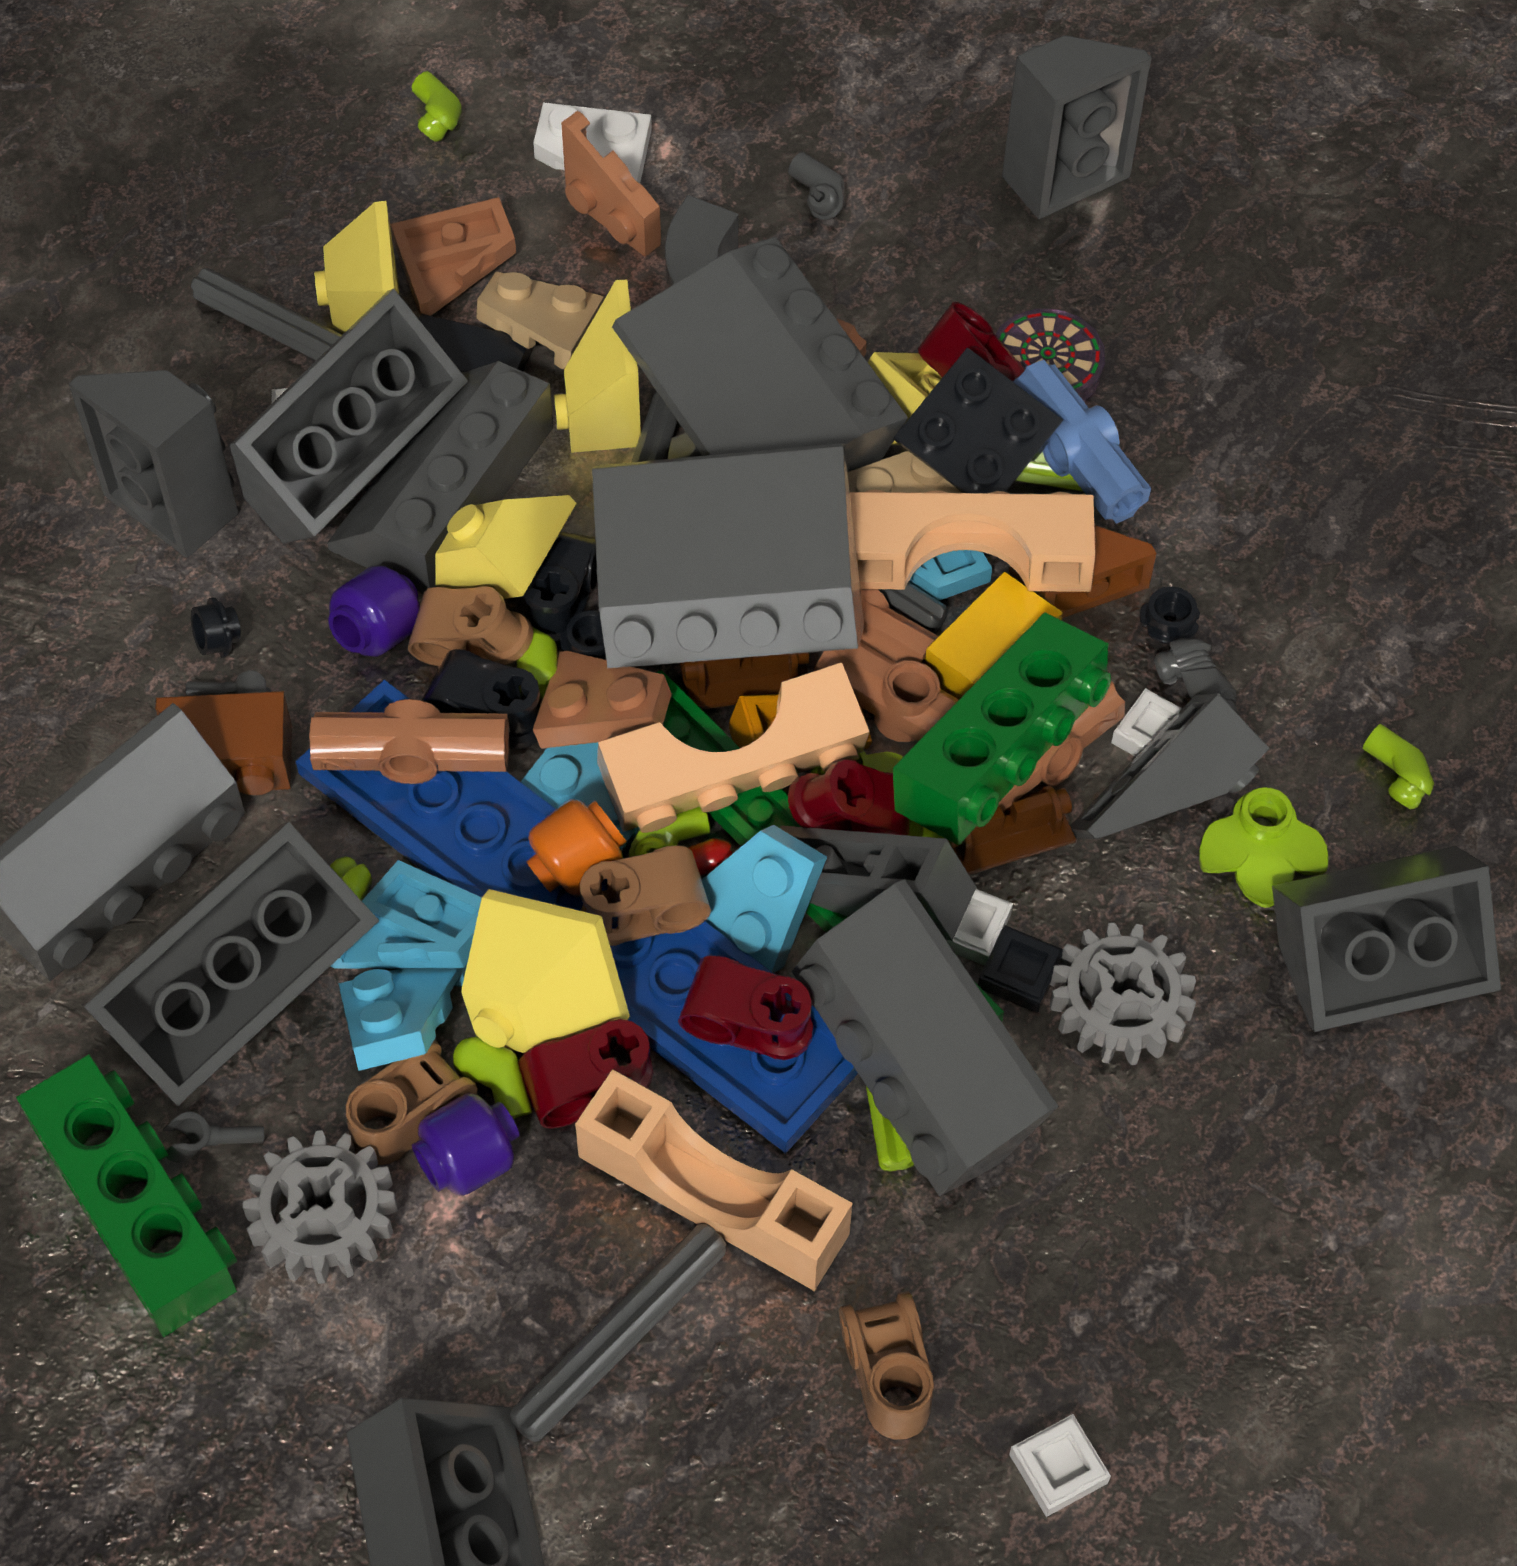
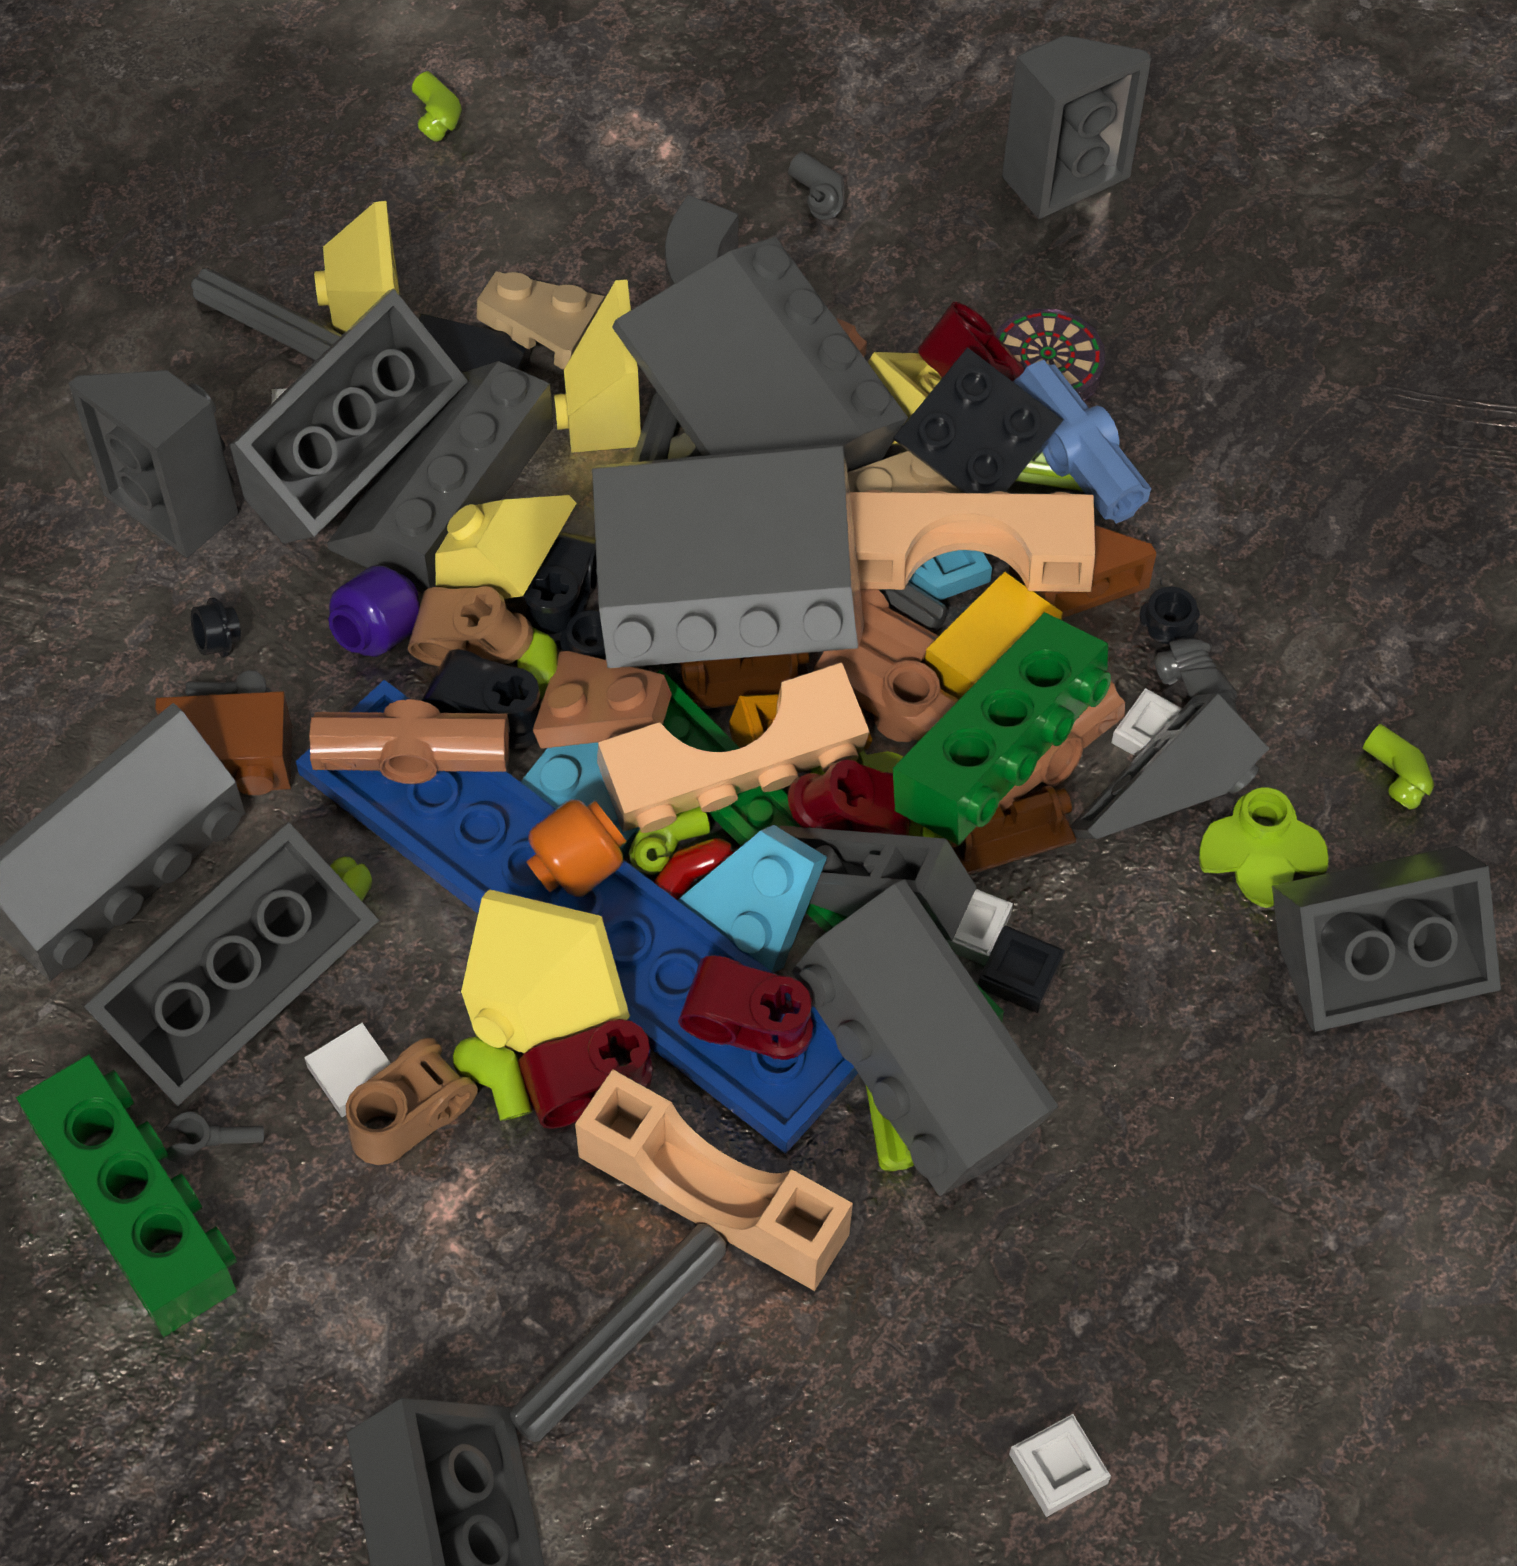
(316, 1235): light grey gear -> none
(346, 1064): none -> white tile
(396, 1011): medium azure wing -> none
(419, 923): medium azure wing -> none
(452, 250): nougat wing -> none
(465, 1144): dark purple head -> none
(608, 131): white wing -> none
(608, 190): nougat wing -> none
(647, 894): medium nougat piece -> none
(887, 1353): medium nougat piece -> none
(1138, 1015): light grey gear -> none

